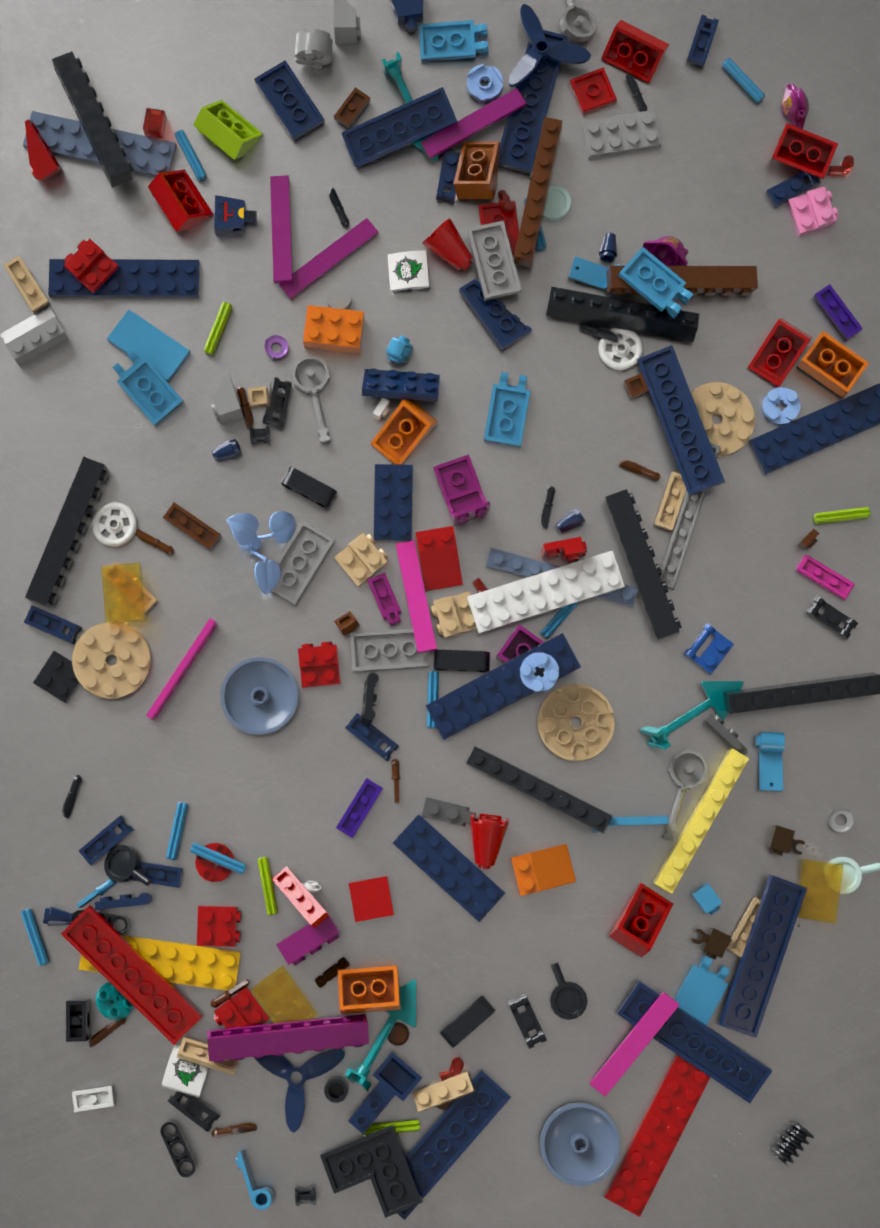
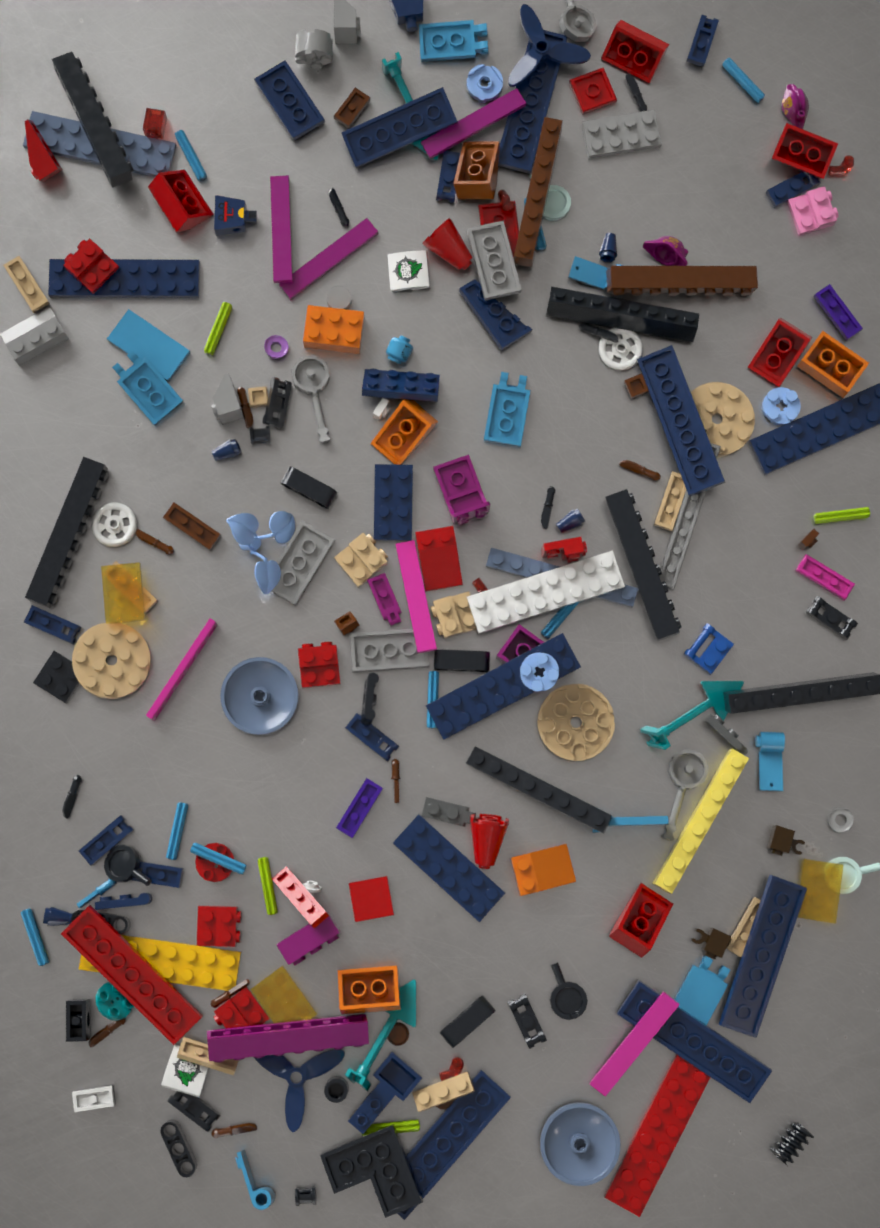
(227, 129): lime slope -> none
(332, 972): dark brown axle -> none
(655, 282): dark azure tile -> none
(706, 899): dark azure brick -> none

